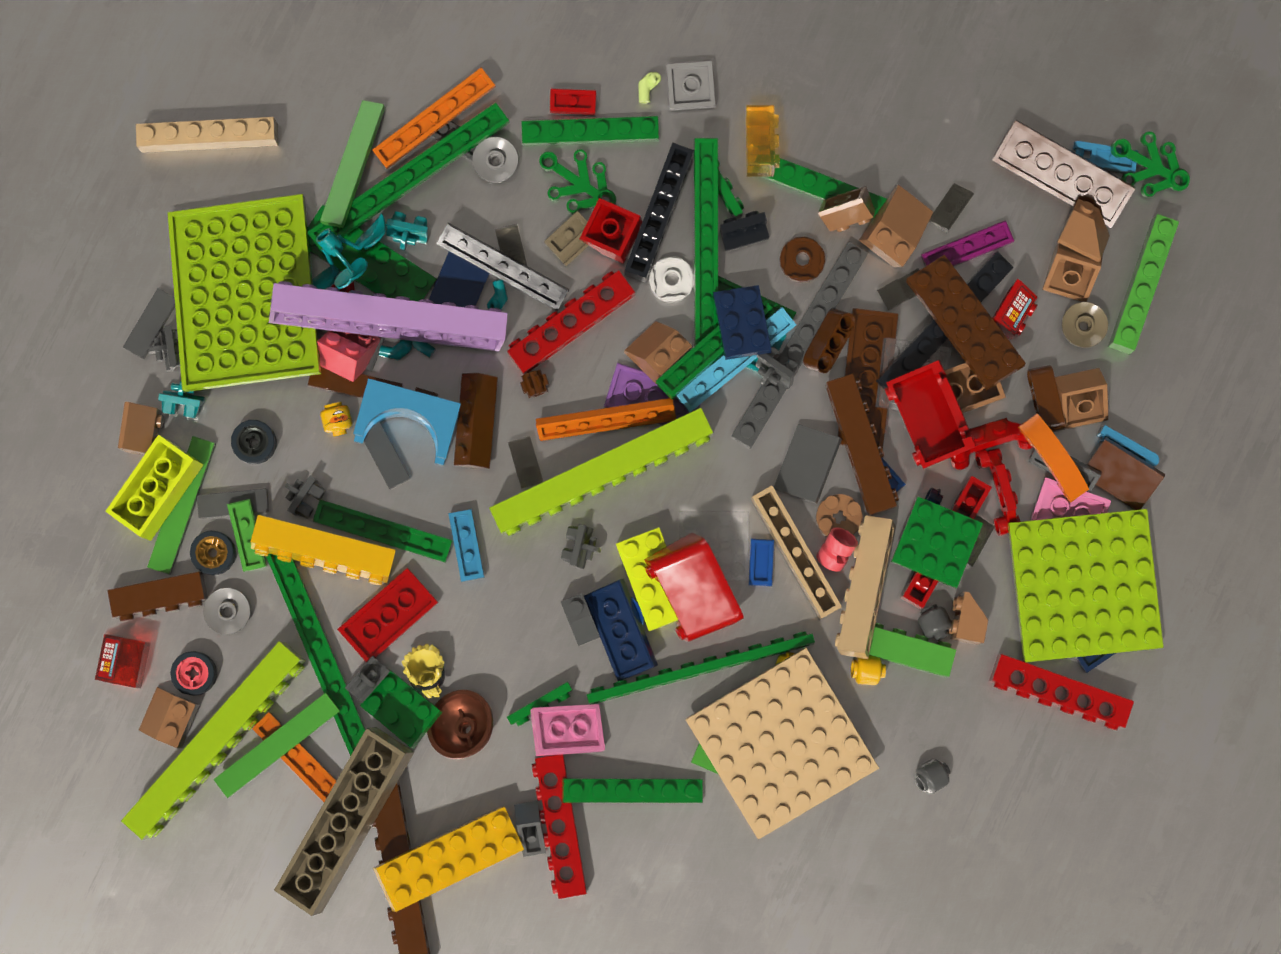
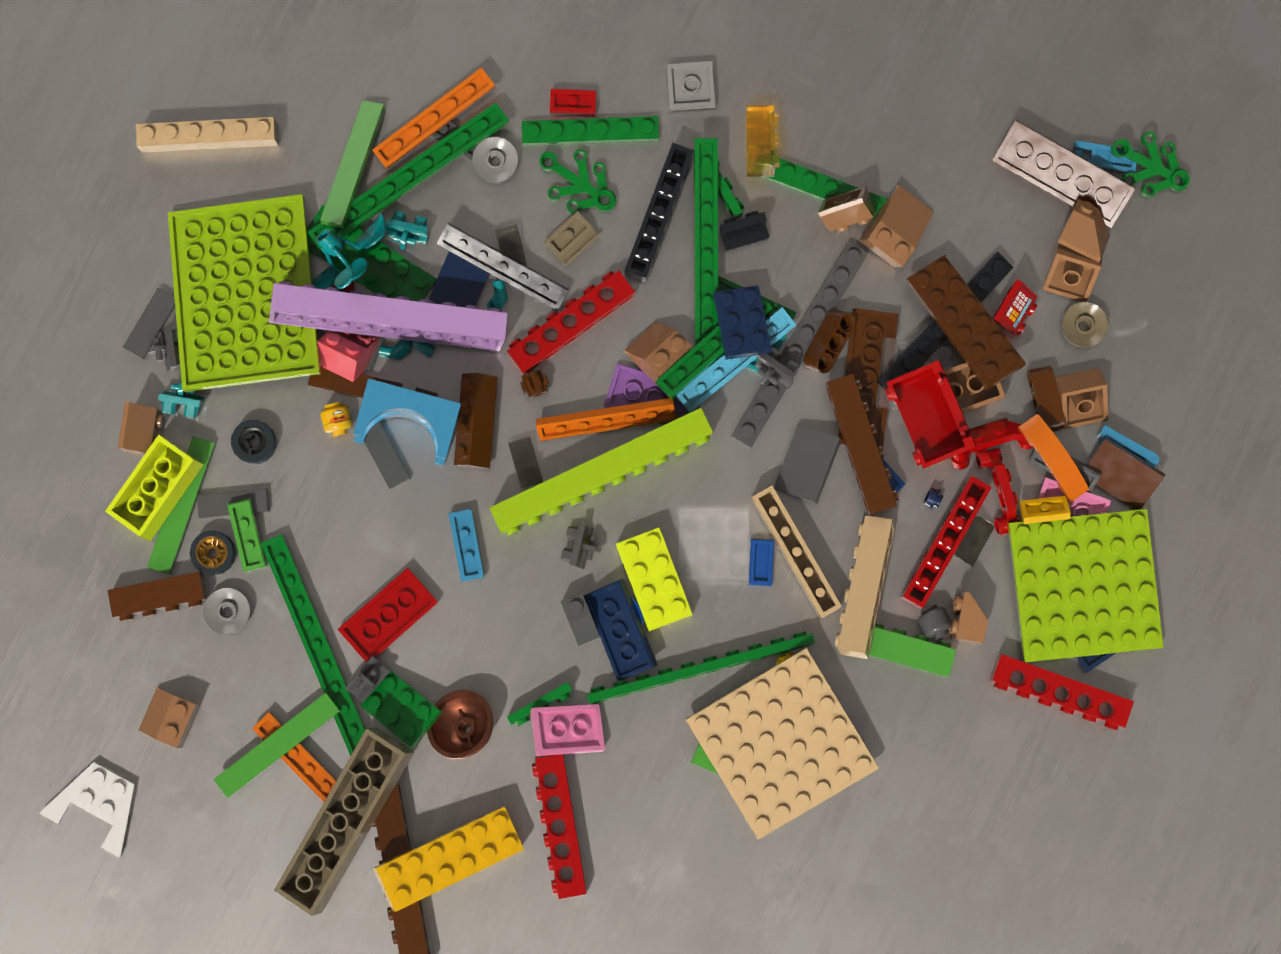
(101, 794): none -> white wing
(122, 661): clear red slope -> none
(200, 683): wheel -> none
(213, 741): lime brick -> none
(298, 505): dark grey hips -> none
(322, 549): yellow brick -> none
(382, 531): green plate -> none
(425, 670): light yellow hair -> none
(530, 828): dark grey slope -> none
(611, 230): red slope -> none
(632, 790): green plate -> none
(646, 84): yellowish green arm -> none
(675, 292): white tile -> none
(694, 587): windscreen -> none
(797, 272): reddish brown tile -> none
(833, 505): medium nougat plate -> none
(837, 549): coral wheel -> none
(868, 670): yellow head -> none
(897, 292): clear smoke slope -> none
(932, 776): dark grey head -> none
(937, 542): green plate -> none
(951, 207): clear smoke slope -> none
(972, 245): magenta tile -> none
(1044, 509): none -> yellow plate
(1143, 284): bright green brick -> none

